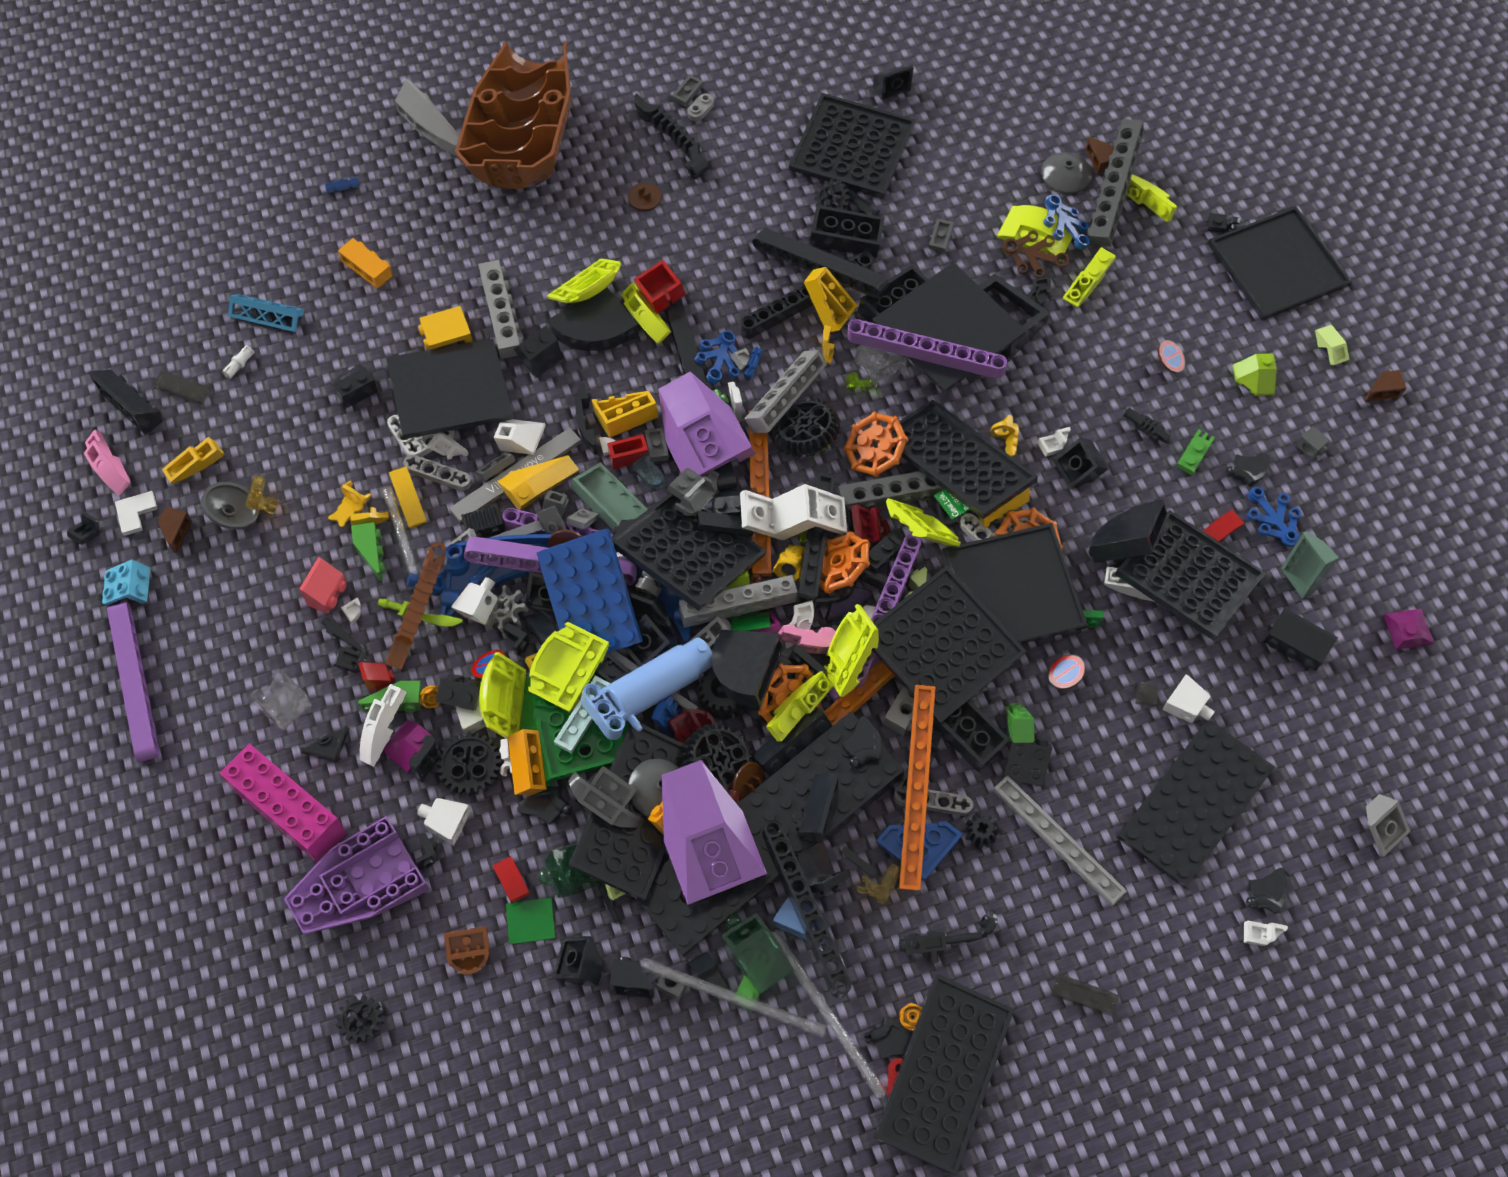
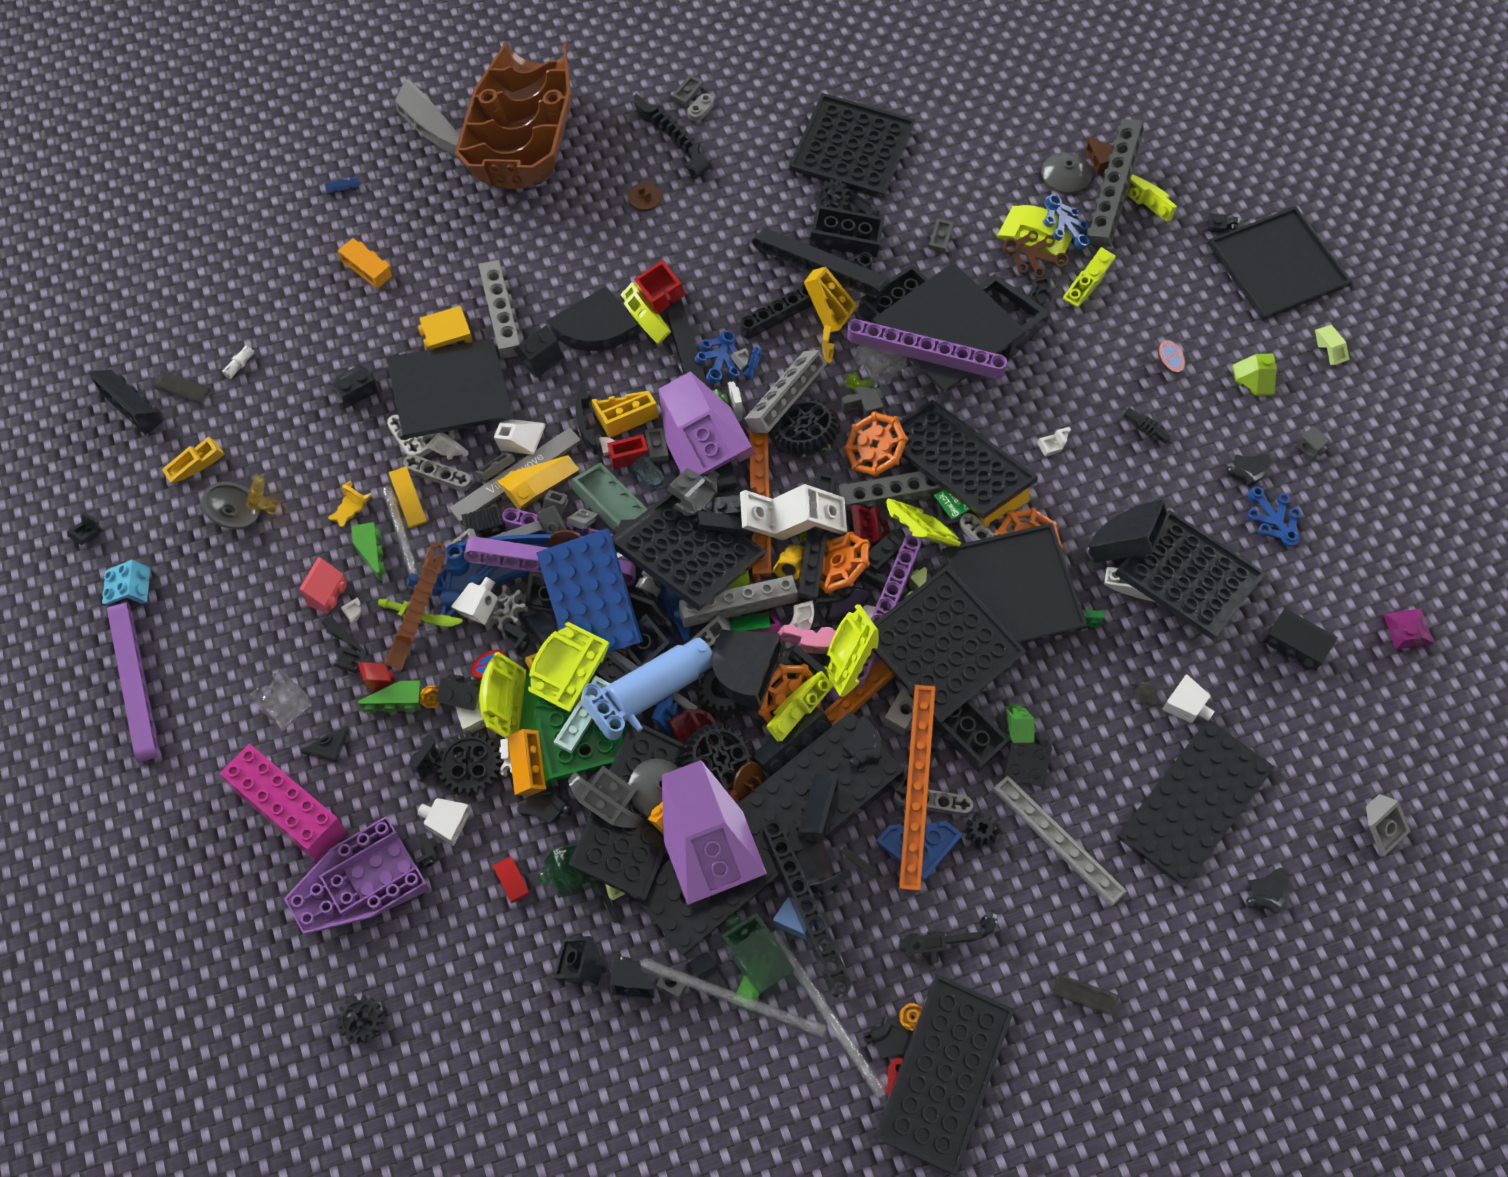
(105, 464): bright pink slope -> none
(130, 509): white tile -> none
(174, 526): reddish brown slope -> none
(265, 305): dark azure fence -> none
(373, 516): yellow slope -> none
(375, 729): white slope -> none
(405, 743): magenta slope -> none
(467, 949): dark orange slope -> none
(530, 920): green sticker -> none
(587, 283): neon yellow slope -> none
(865, 399): none -> dark grey brick
(881, 892): clear yellow bar -> none
(893, 81): black slope -> none
(1010, 435): yellow hair -> none
(1067, 672): piece -> none
(1080, 463): black slope -> none
(1194, 452): bright green hinge -> none
(1224, 526): red slope -> none
(1262, 934): white slope -> none
(1308, 564): sand green slope -> none
(1388, 386): reddish brown slope -> none

